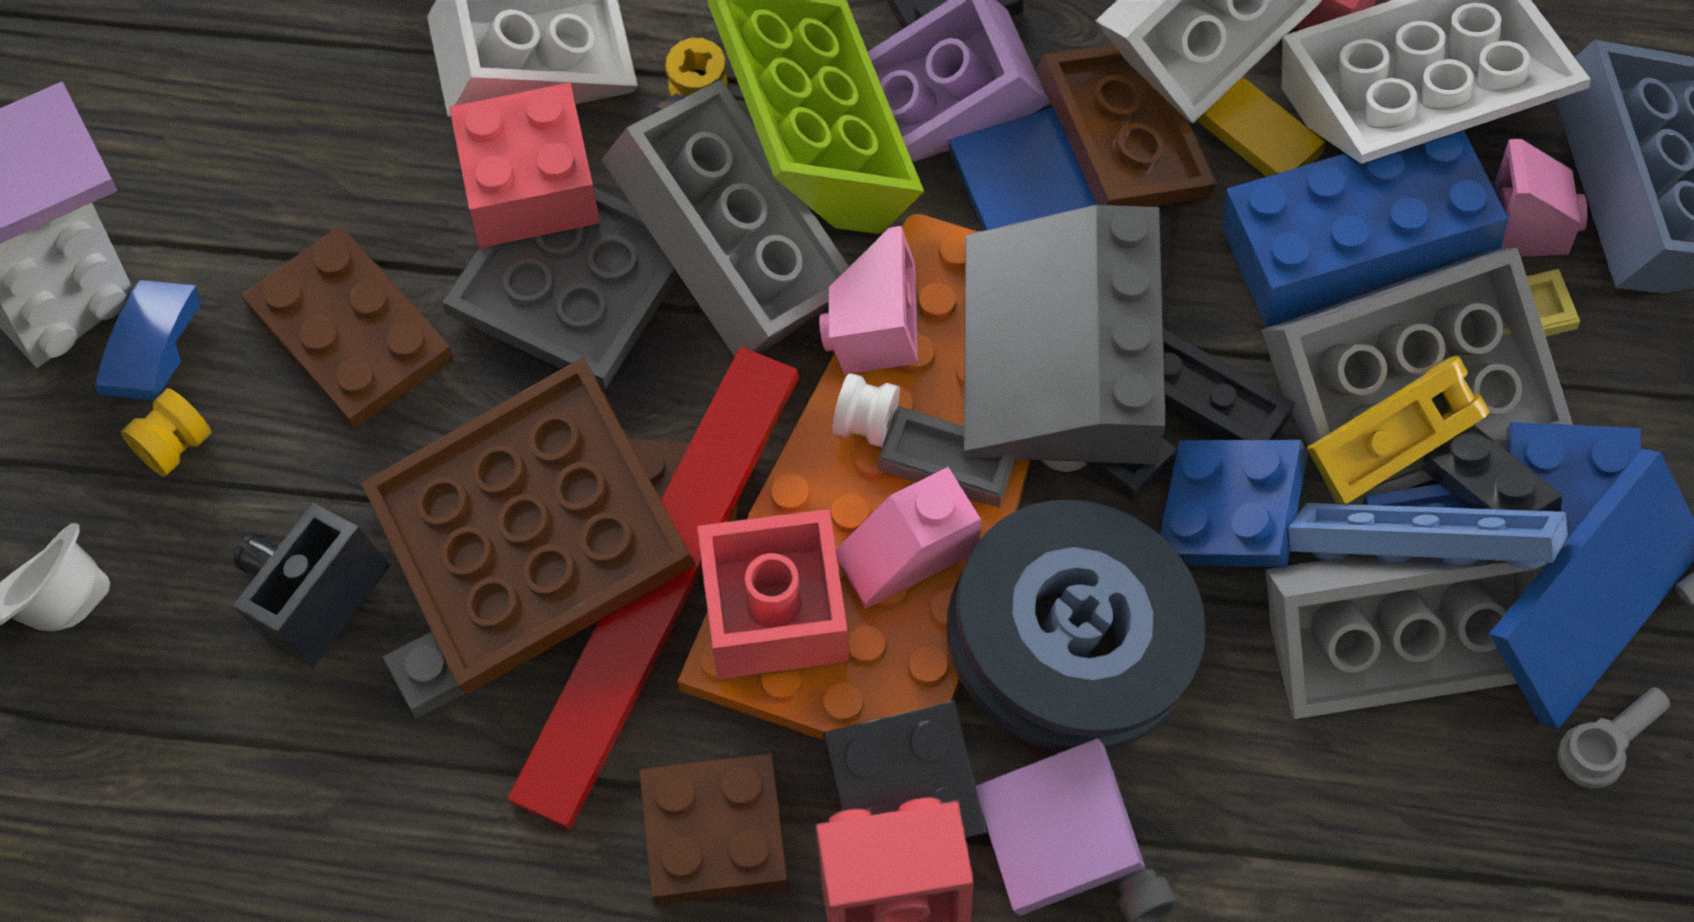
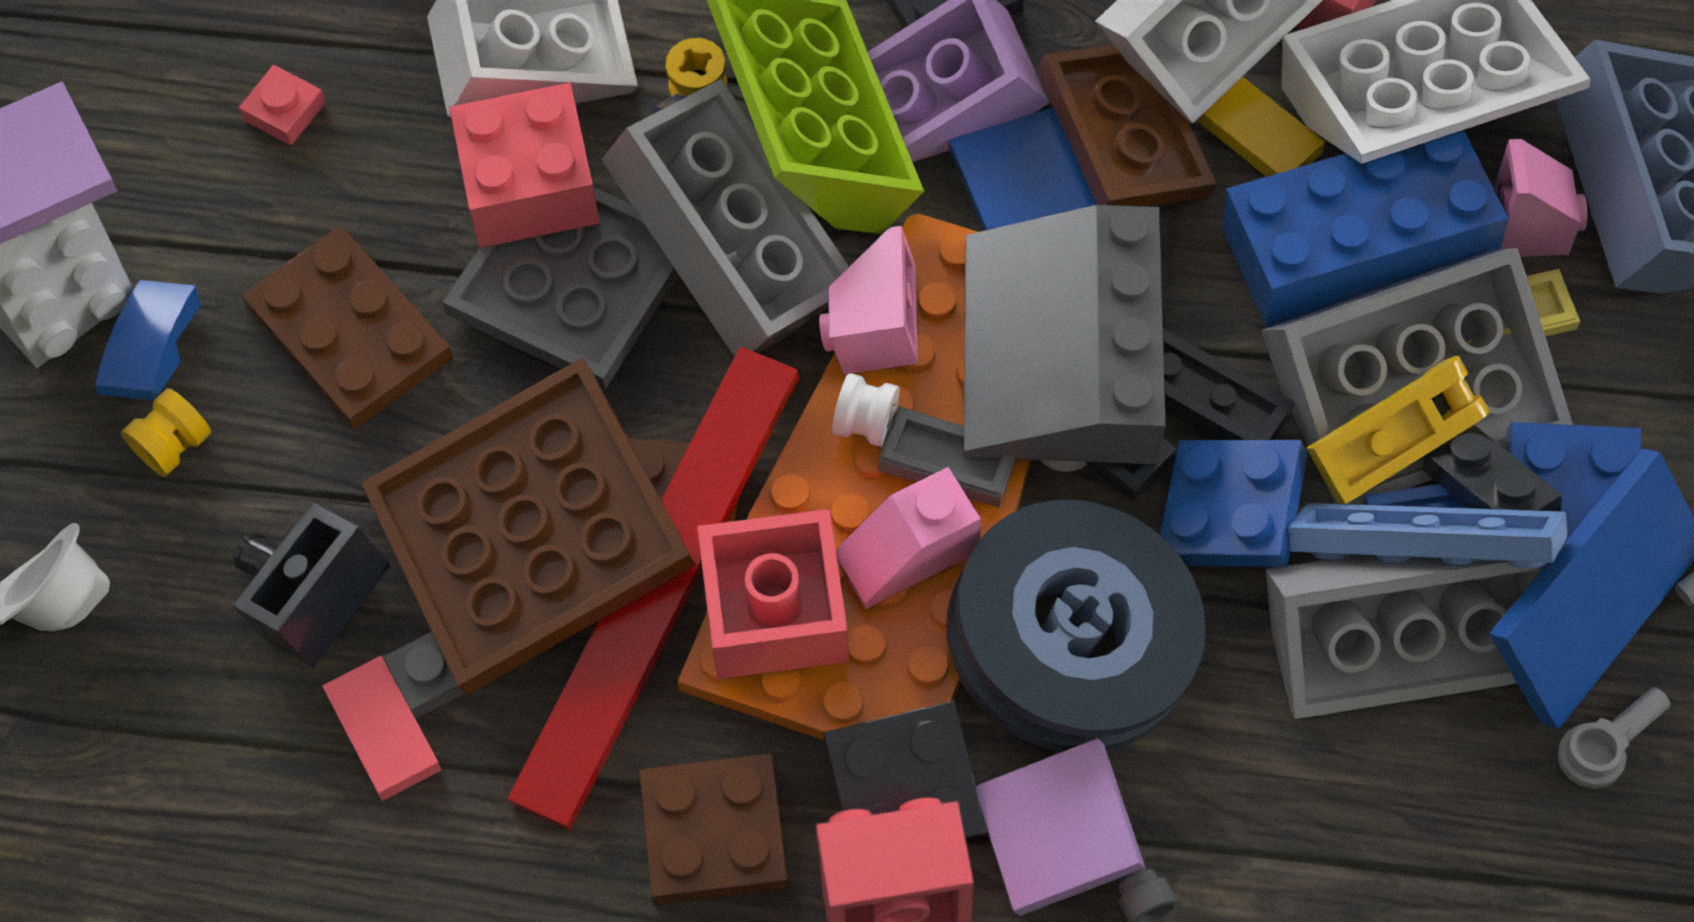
(282, 105): none -> coral plate
(381, 728): none -> coral tile

